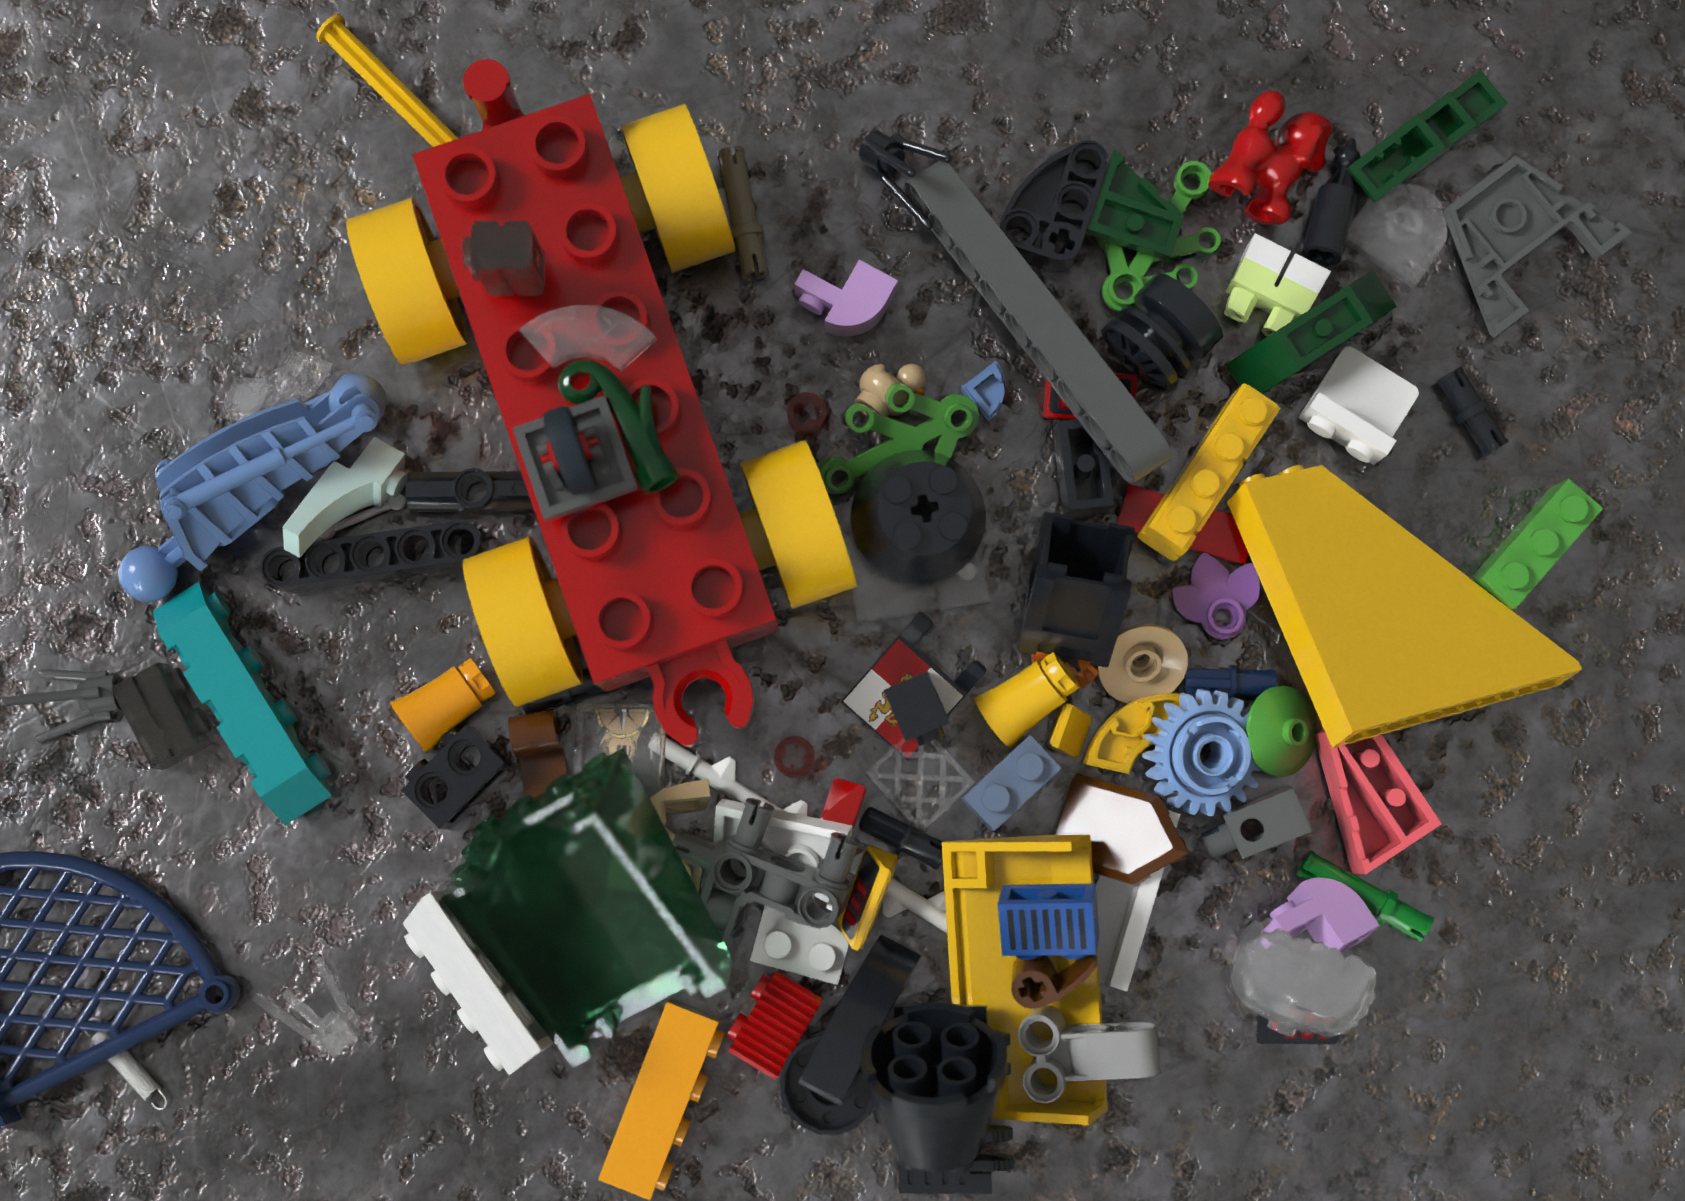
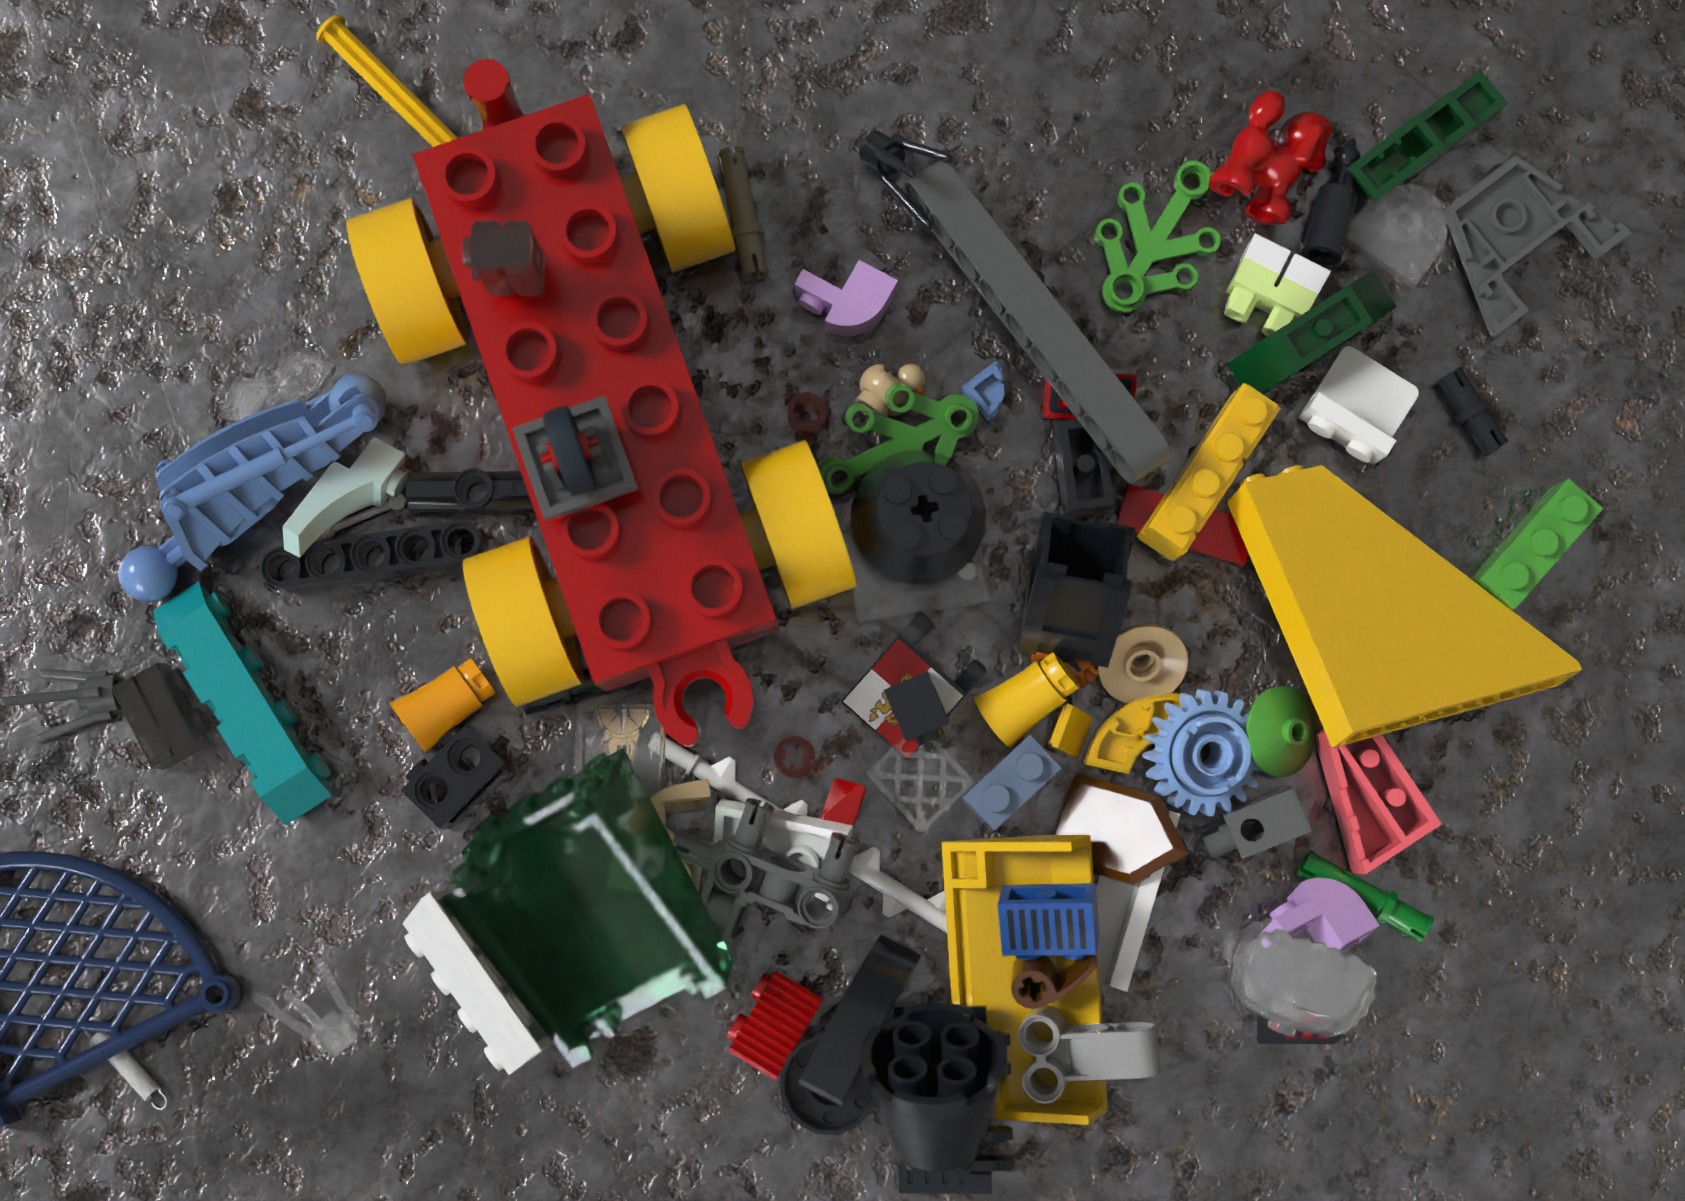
(540, 749): reddish brown panel -> none
(588, 332): clear tile -> none
(636, 423): dark green plant -> none
(660, 1099): light orange brick -> none
(799, 947): white wing -> none
(866, 895): slope -> none
(902, 837): black axle -> none
(1040, 210): black beam -> none
(1134, 213): dark green wing -> none
(1162, 332): black wheel -> none
(1215, 590): medium lavender plate -> none
(1231, 681): dark blue axle -> none

